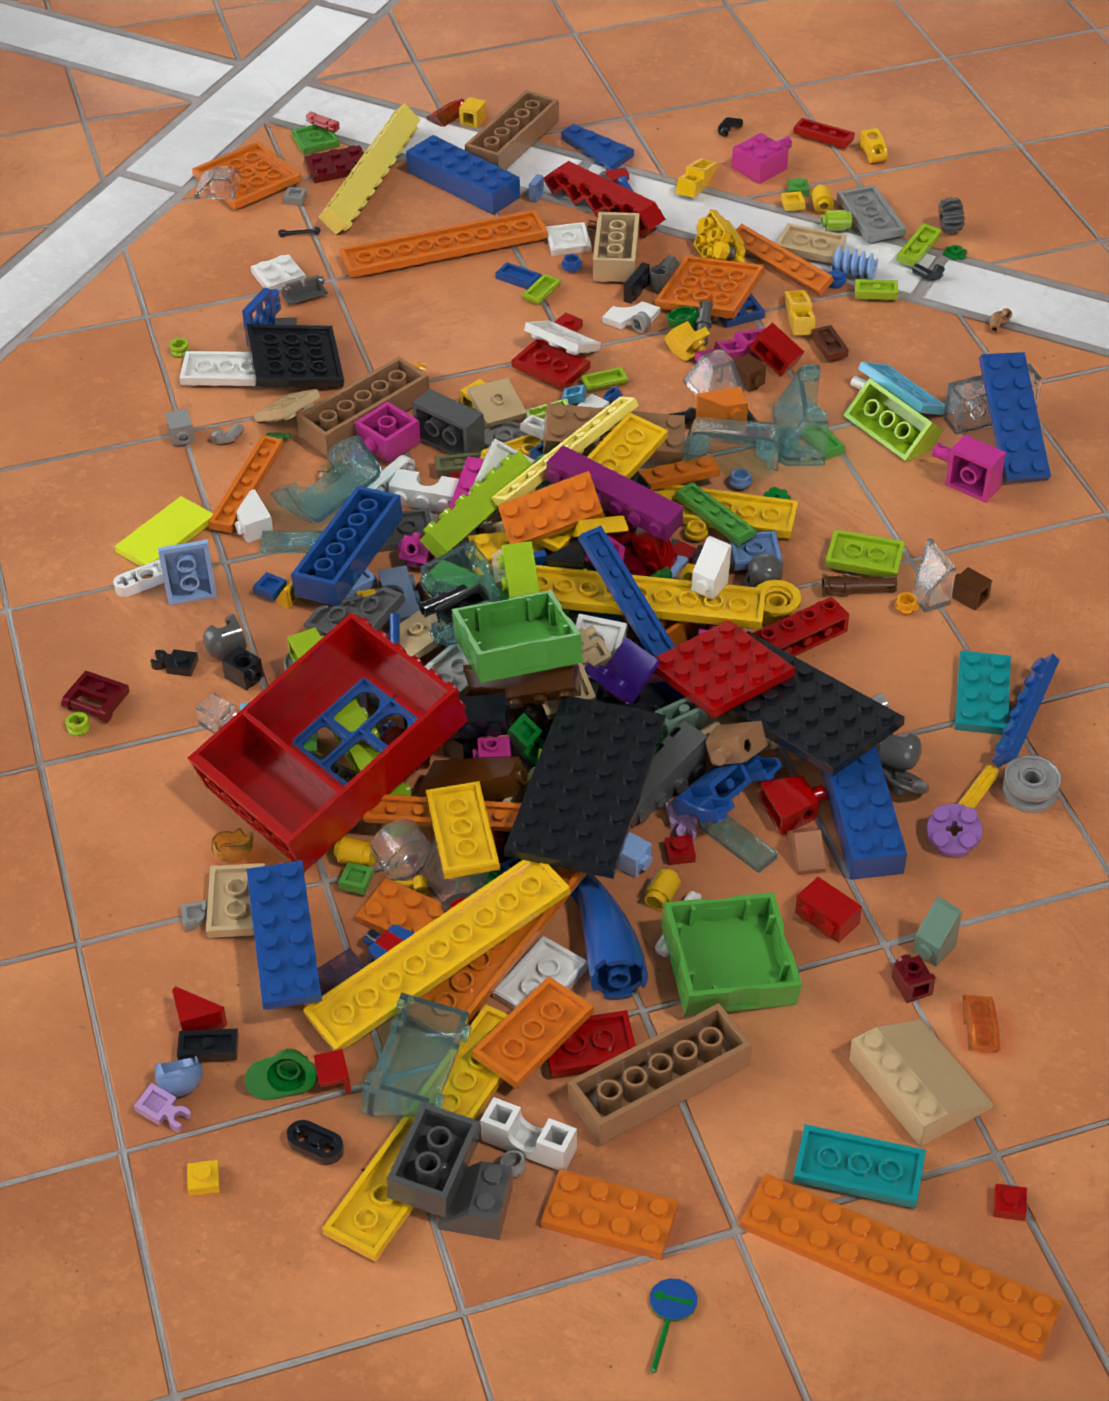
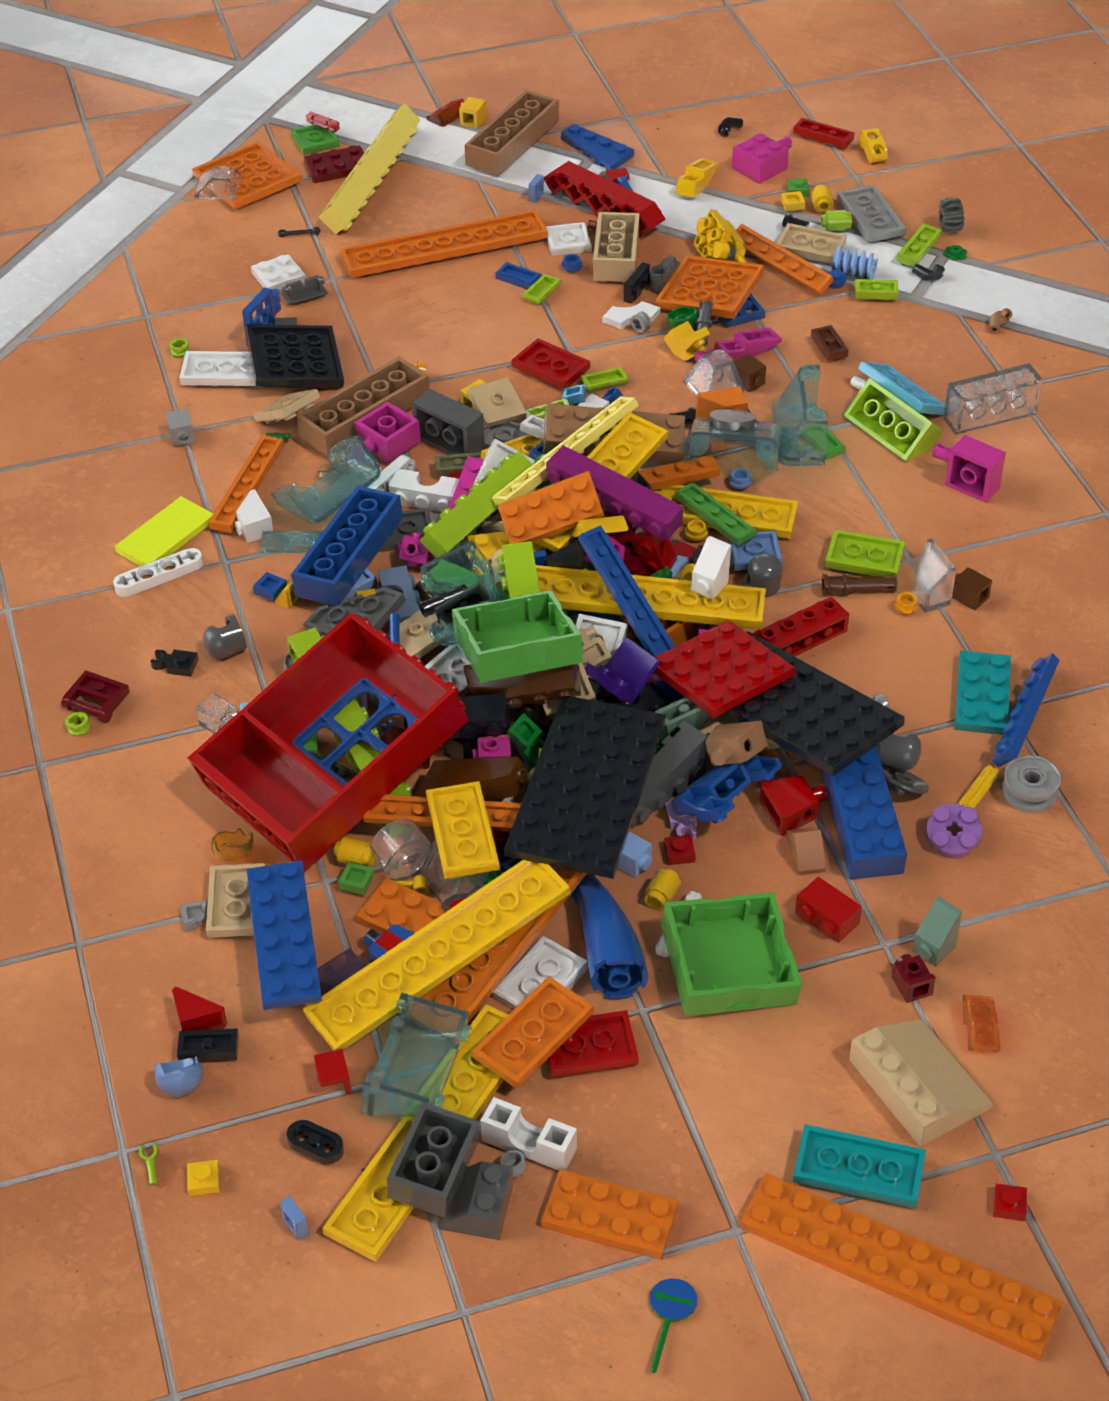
(150, 1162): none -> lime hand
(159, 1105): lavender plate -> none
(187, 572): light blue slope -> none
(227, 437): light grey arm -> none
(242, 668): black brick -> none
(280, 1075): green piece -> none
(294, 1218): none -> medium blue tile
(295, 196): light grey tile -> none
(463, 174): blue brick -> none
(562, 337): white plate -> none
(570, 322): red plate -> none
(659, 1073): medium nougat brick -> none
(731, 419): none -> flat silver tile
(741, 843): clear light blue tile -> none
(775, 492): green plant -> none
(776, 349): red brick -> none
(780, 600): yellow piece -> none
(790, 219): none -> black pin
(799, 312): yellow slope -> none
(1014, 416): blue plate -> none

